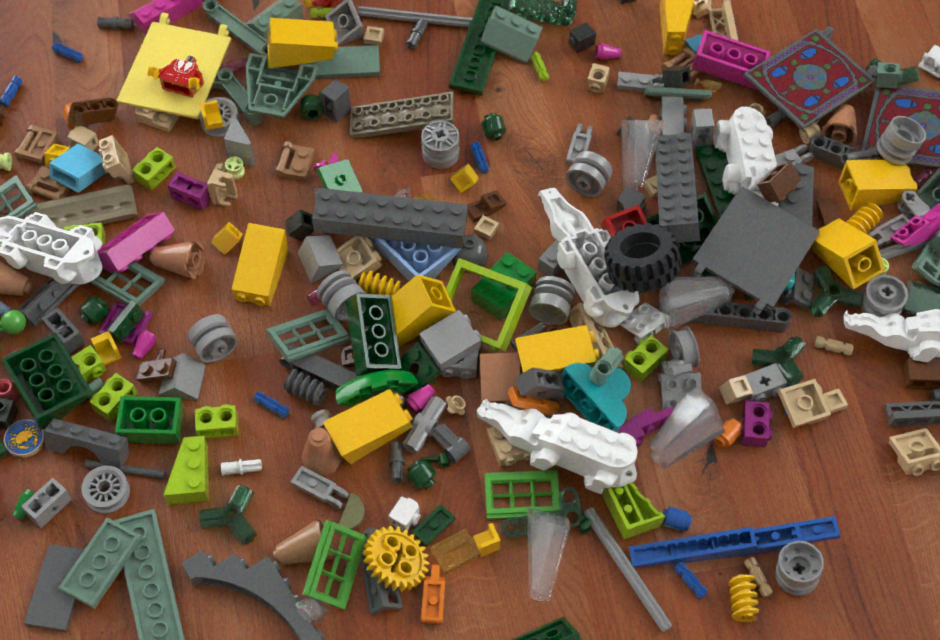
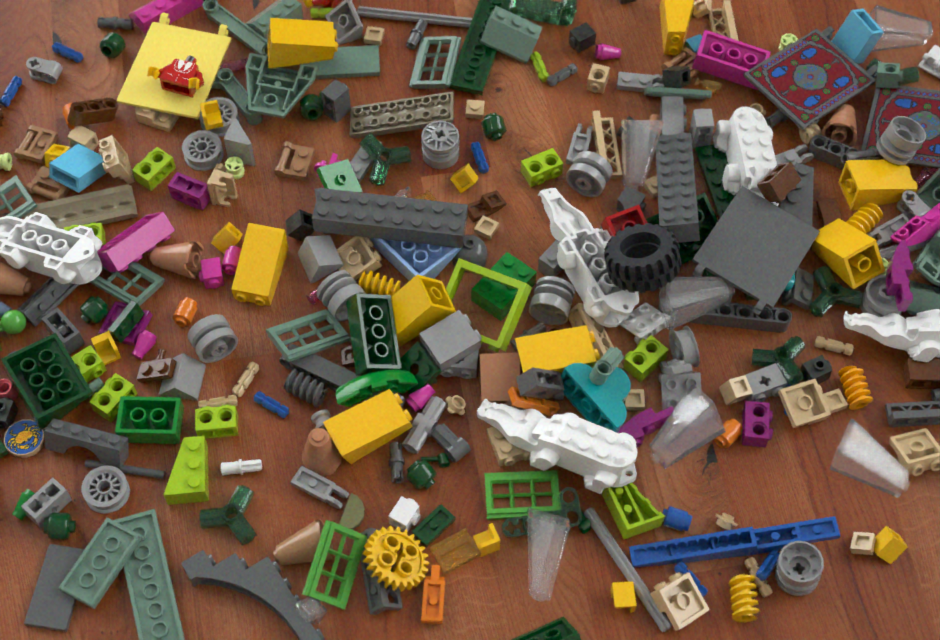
(45, 70): none -> light grey piece
(59, 526): none -> dark green head
(112, 45): none -> dark green head
(185, 312): none -> orange brick
(202, 150): none -> light grey wheel
(211, 273): none -> dark pink brick
(218, 402): none -> tan axle
(231, 260): none -> dark pink brick
(245, 379): none -> tan axle
(361, 163): none -> light grey hinge
(380, 167): none -> clear green piece
(451, 56): none -> sand green piece
(475, 109): none -> tan plate
(538, 169): none -> lime brick
(562, 74): none -> dark grey axle
(600, 145): none -> tan fence
(623, 595): none -> yellow panel
(635, 400): none -> tan plate
(679, 600): none -> tan plate
(725, 521): none -> tan plate
(768, 565): none -> blue axle
(787, 39): none -> yellowish green wheel
(817, 369): none -> pearl dark grey brick
(855, 387): none -> light orange piece
(858, 35): none -> medium azure brick
(863, 543): none -> tan plate
(868, 462): none -> clear slope
(889, 545): none -> yellow panel
(897, 276): none -> magenta slope
(900, 29): none -> clear slope

